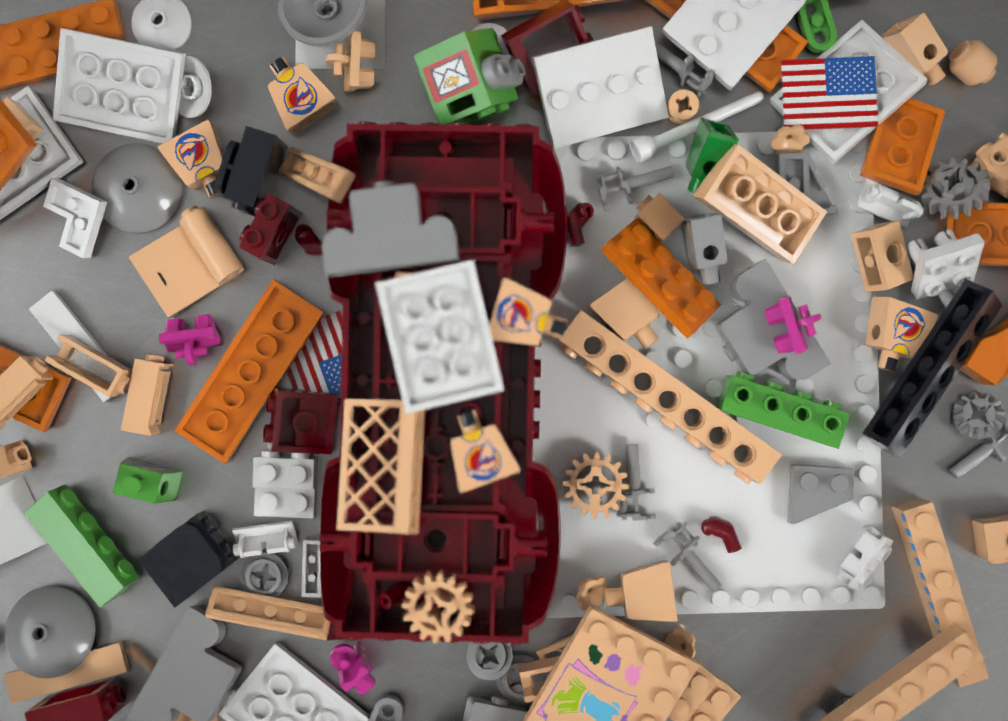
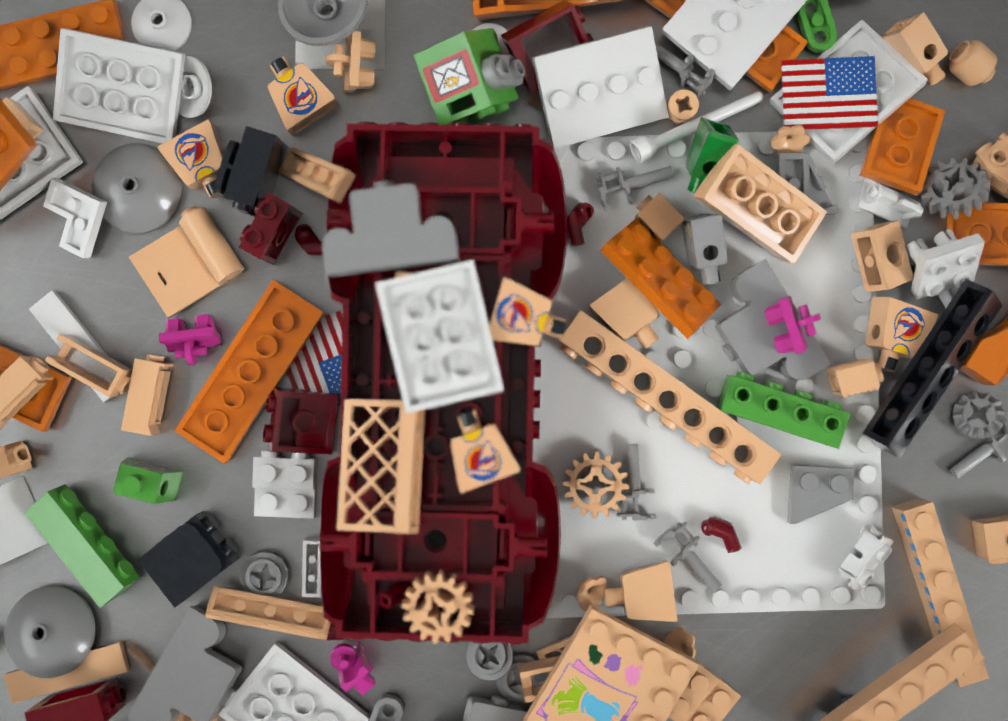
(273, 537): white hinge -> none
(854, 377): none -> light nougat brick

